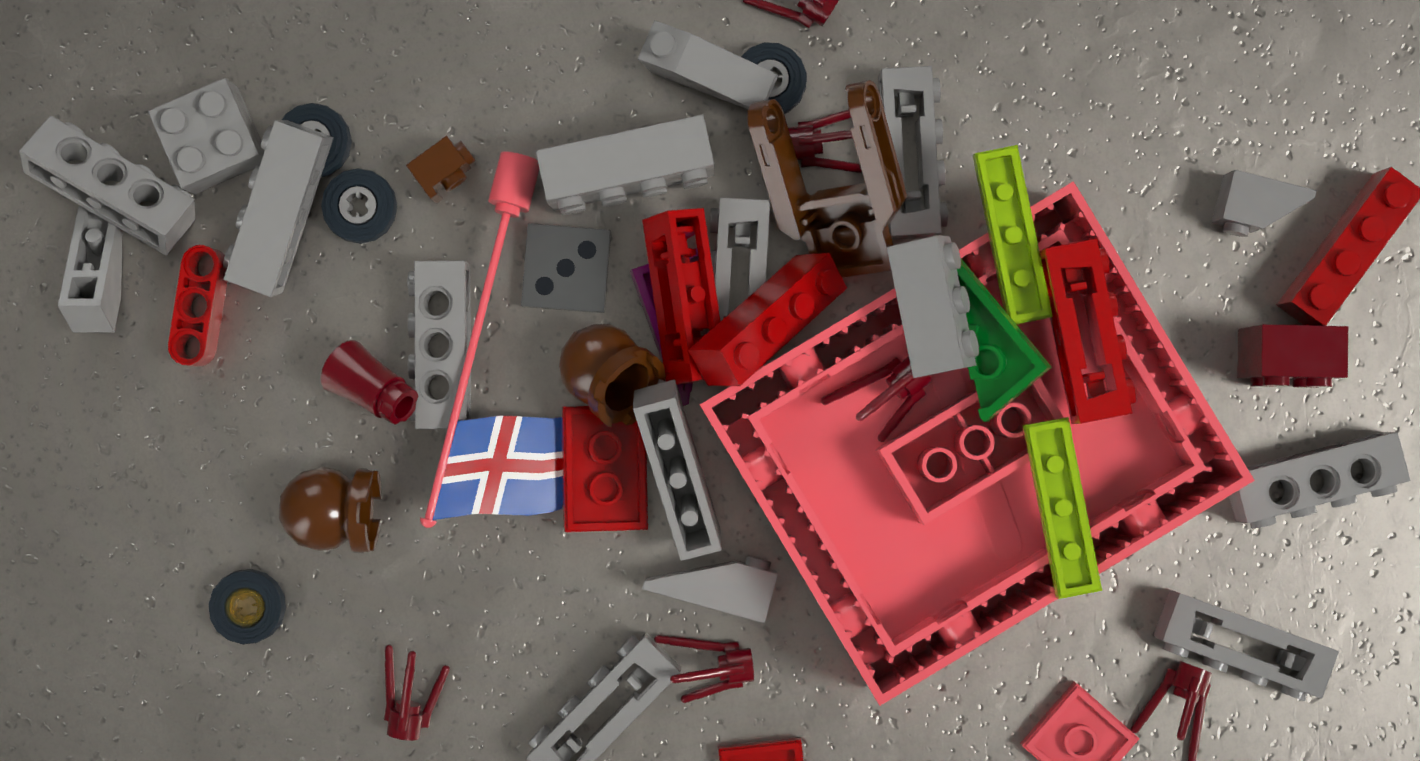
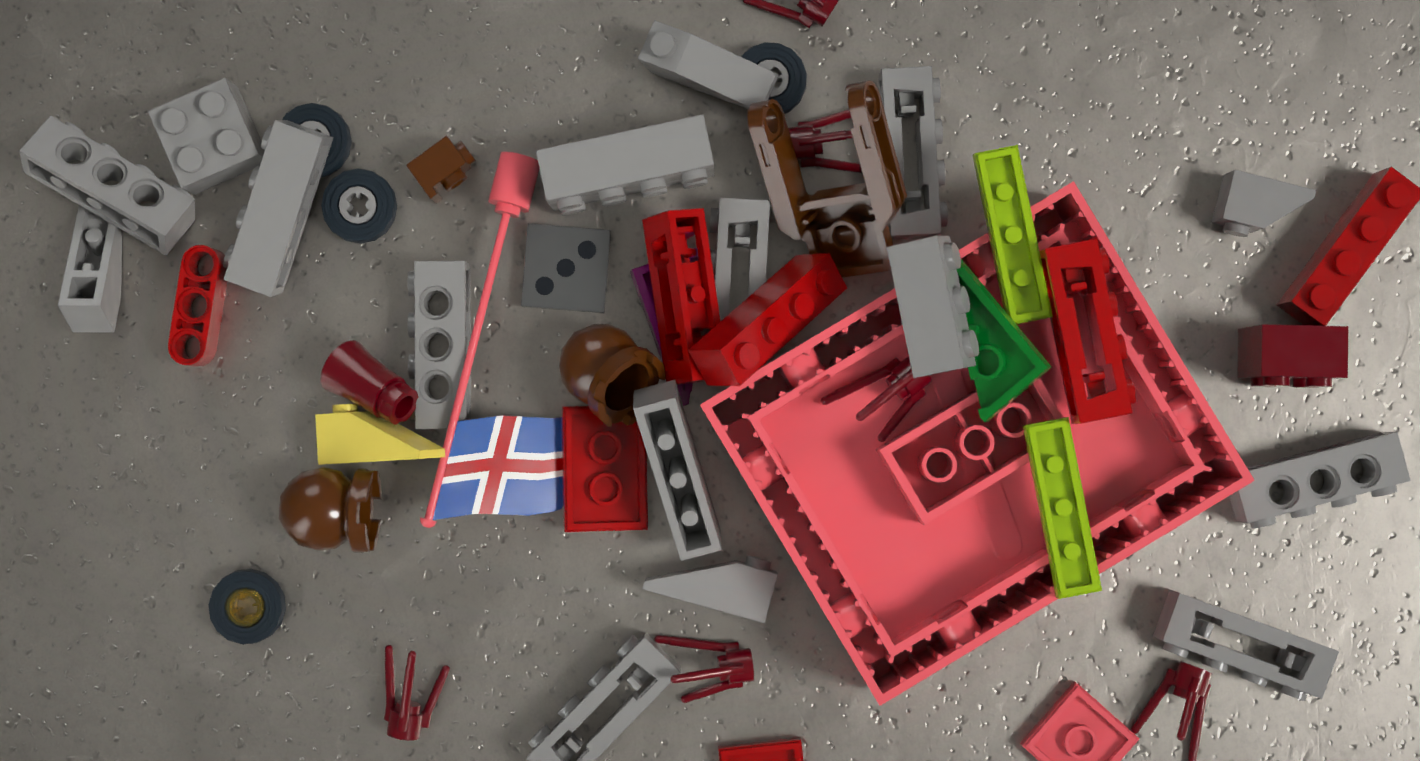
(362, 437): none -> light yellow slope

